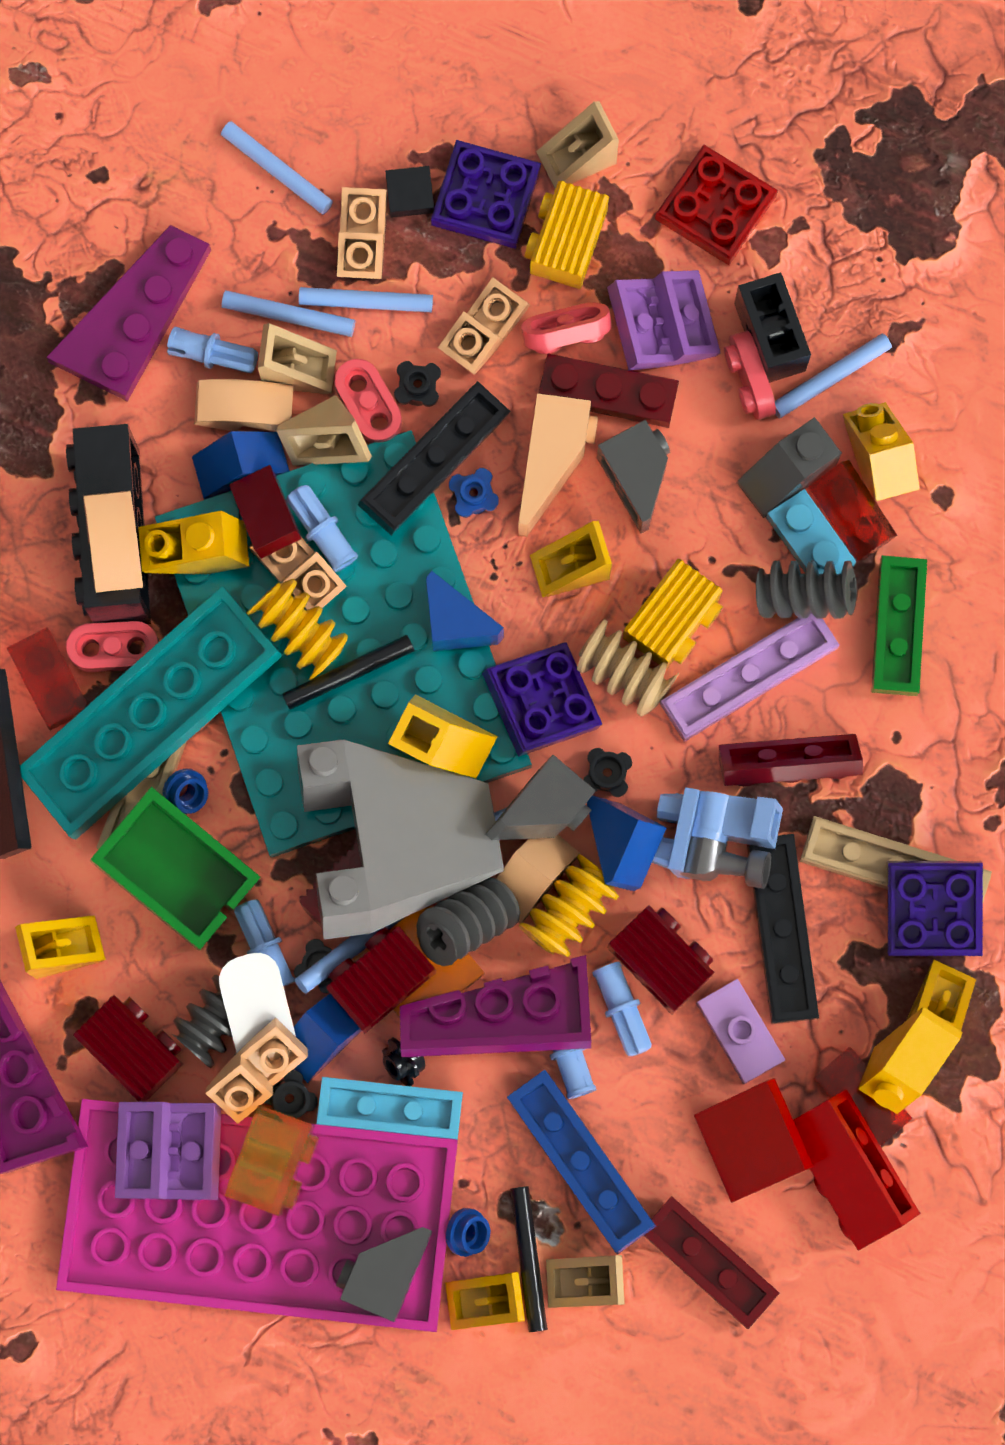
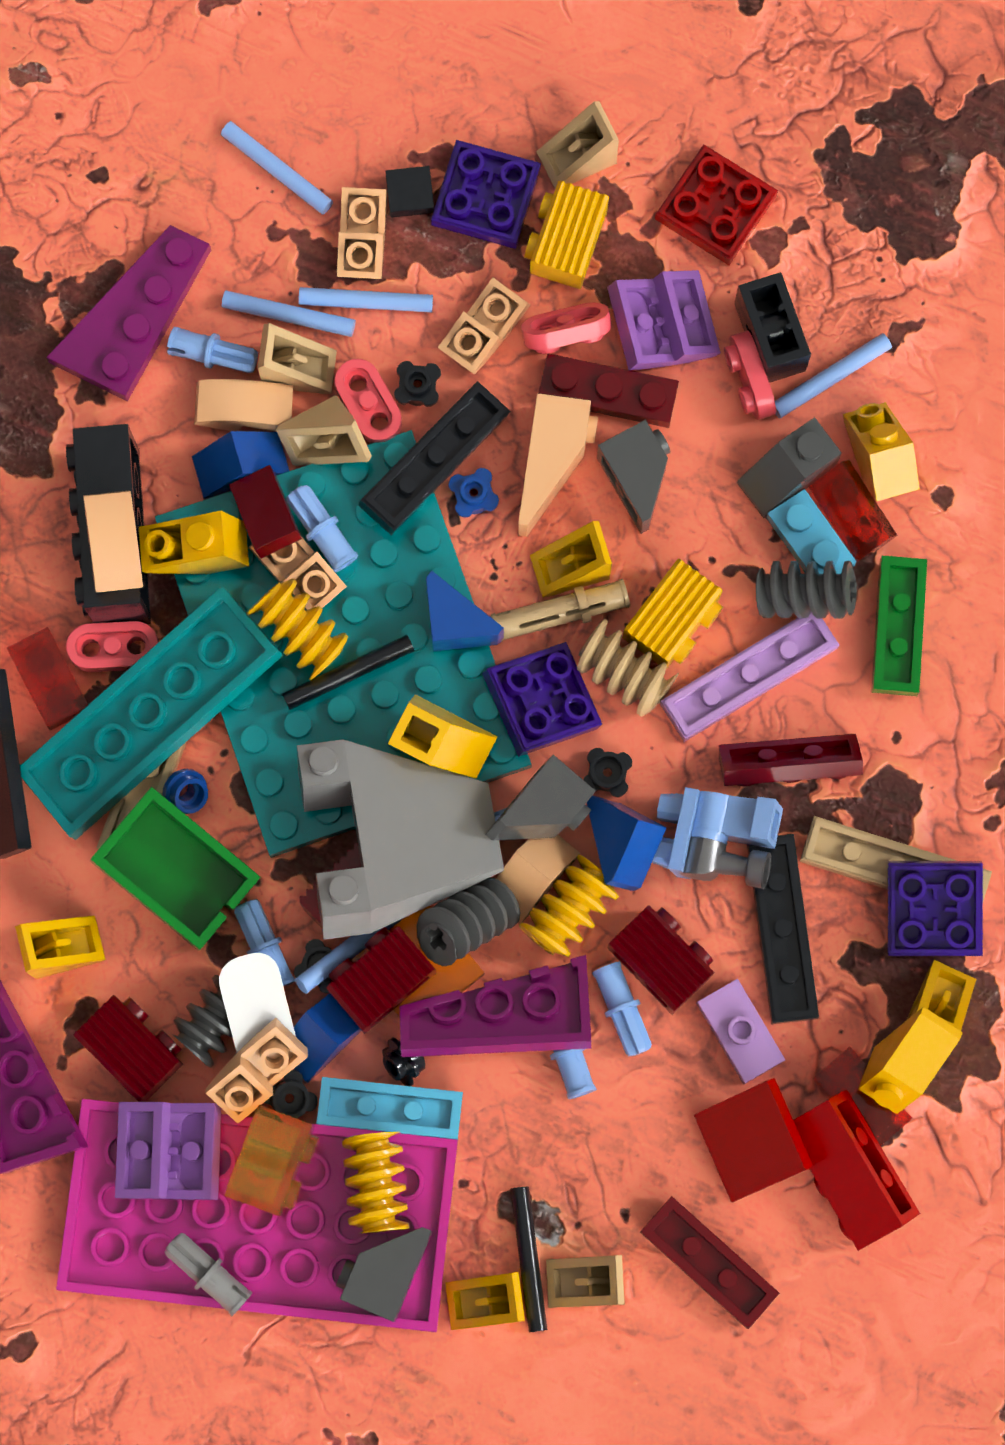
(207, 1273): none -> light grey axle
(375, 1182): none -> yellow piece
(467, 1232): blue plate -> none
(563, 609): none -> tan pin
(581, 1162): blue plate -> none

